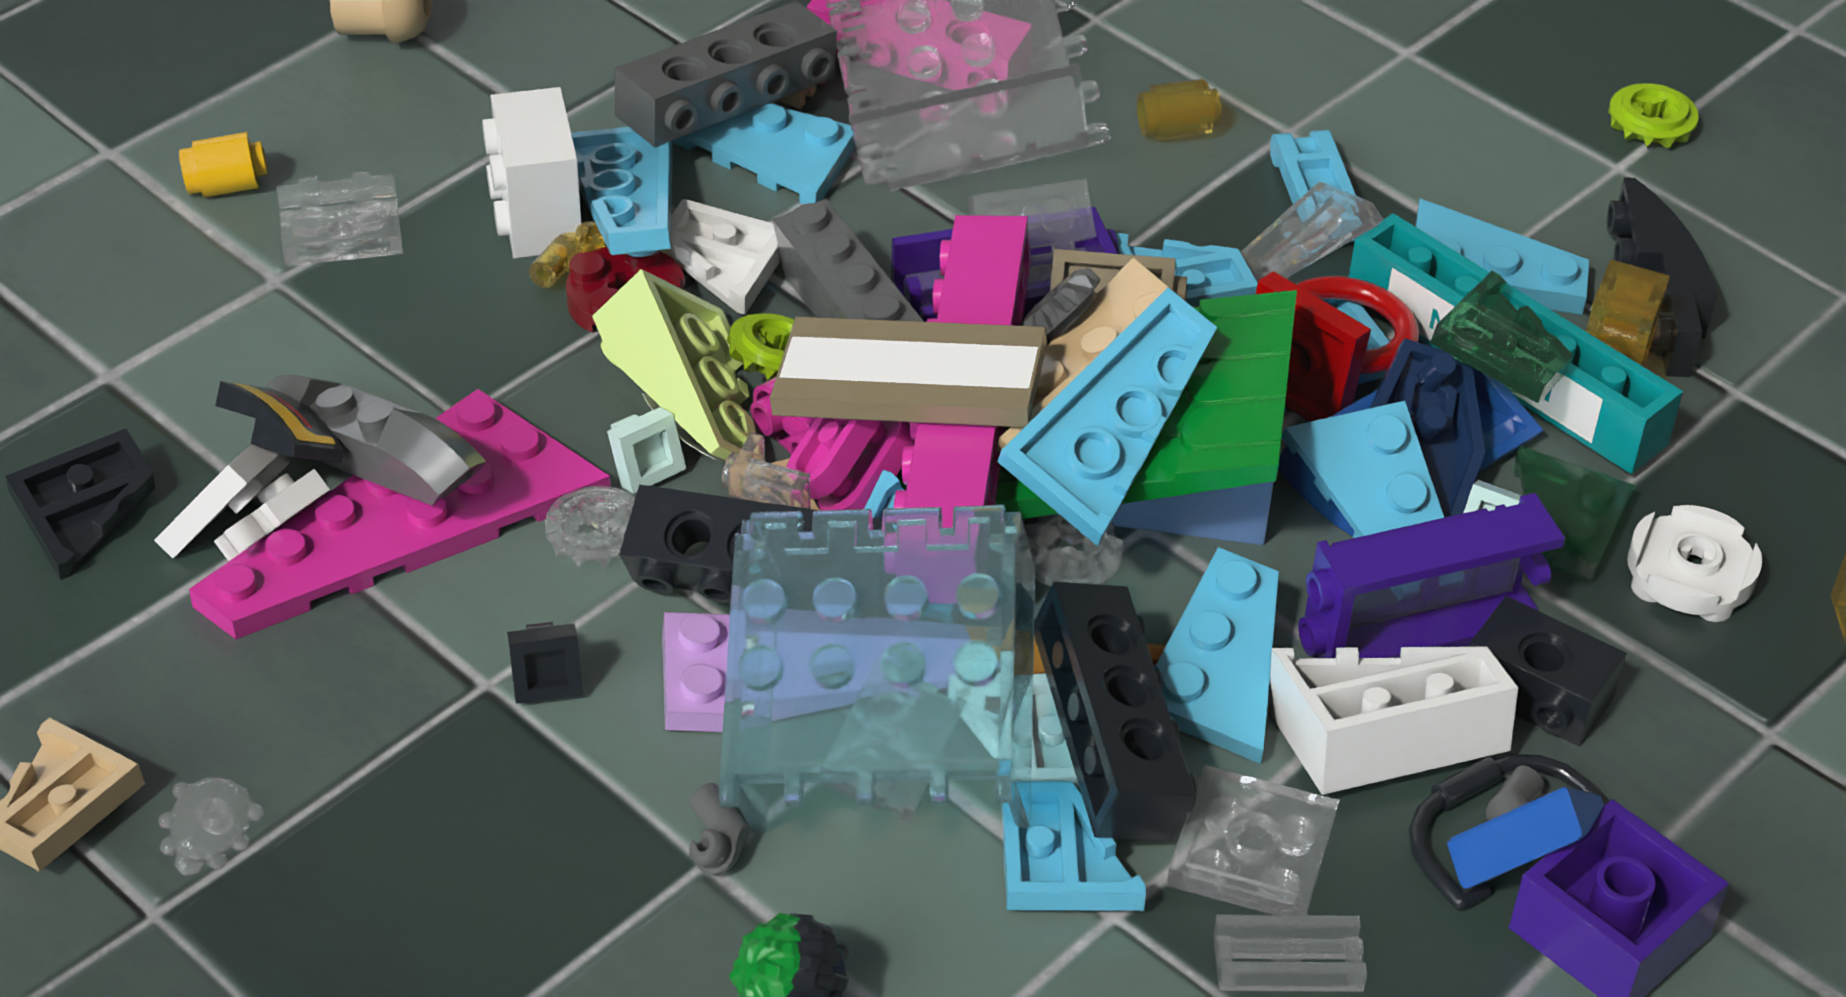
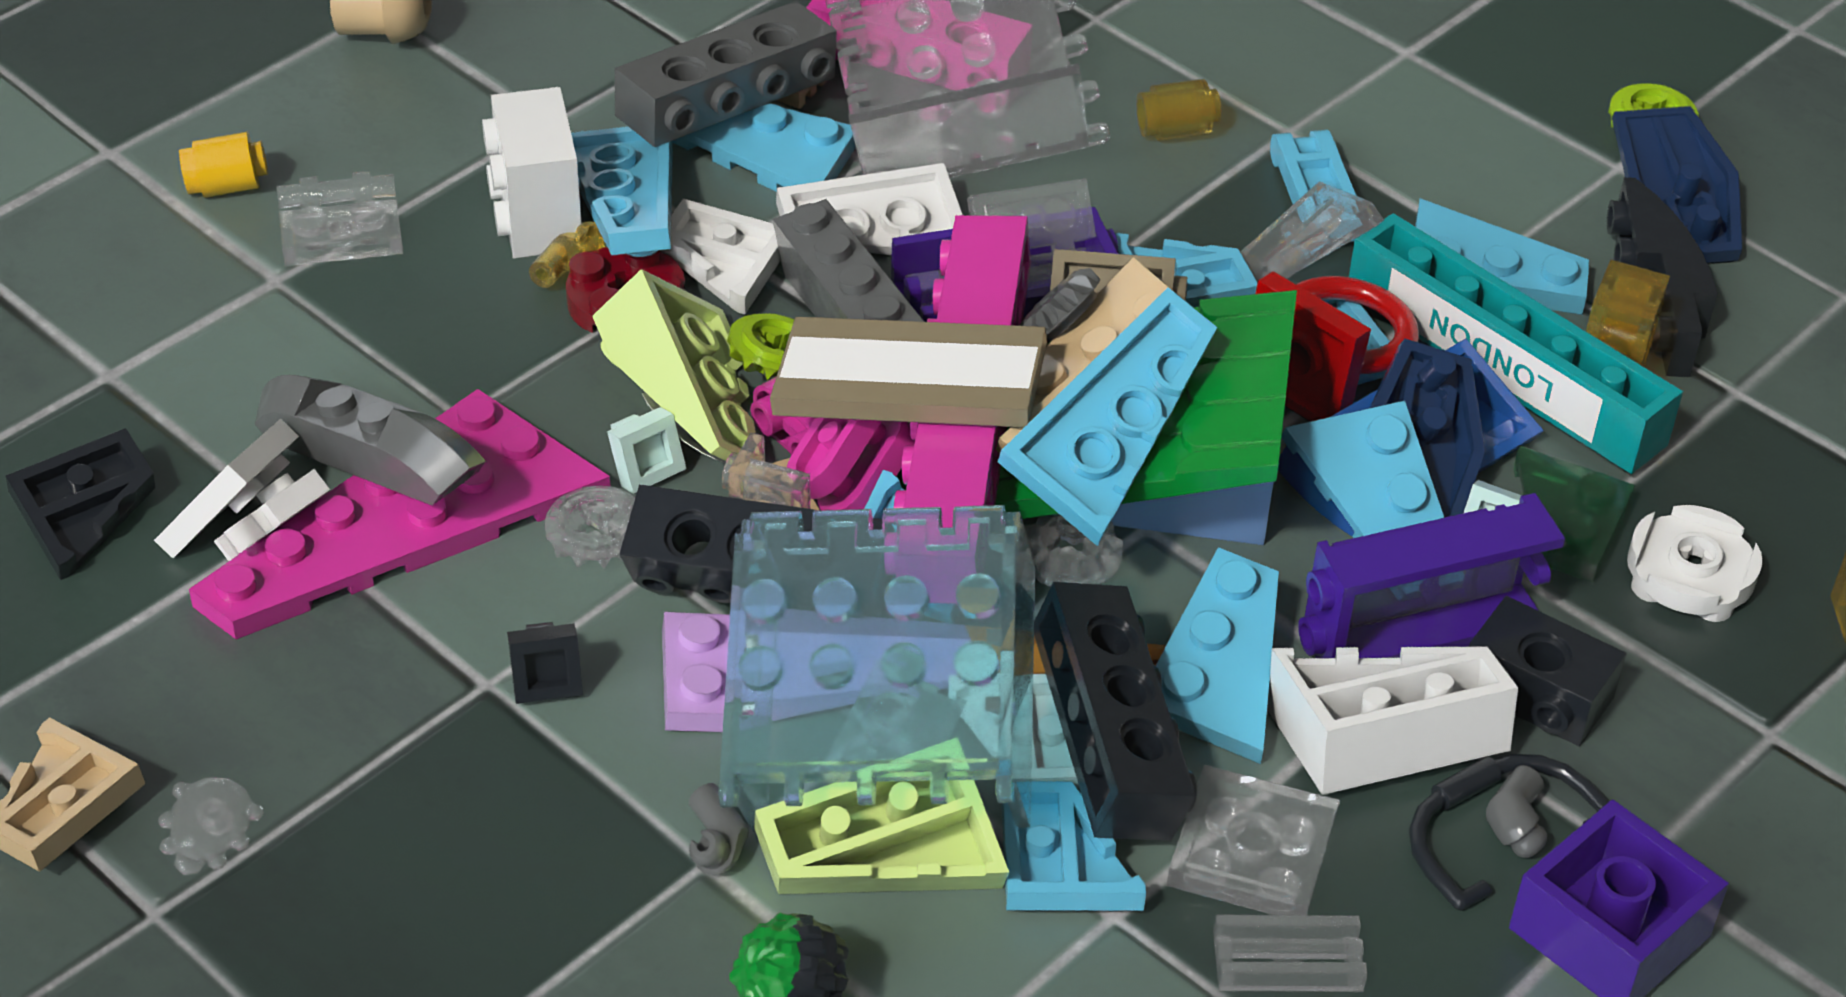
(281, 422): black slope -> none
(883, 203): none -> white wing
(884, 846): none -> yellowish green wedge
(1503, 342): clear green wing -> none
(1523, 834): blue slope -> none
(1687, 171): none -> dark blue piece

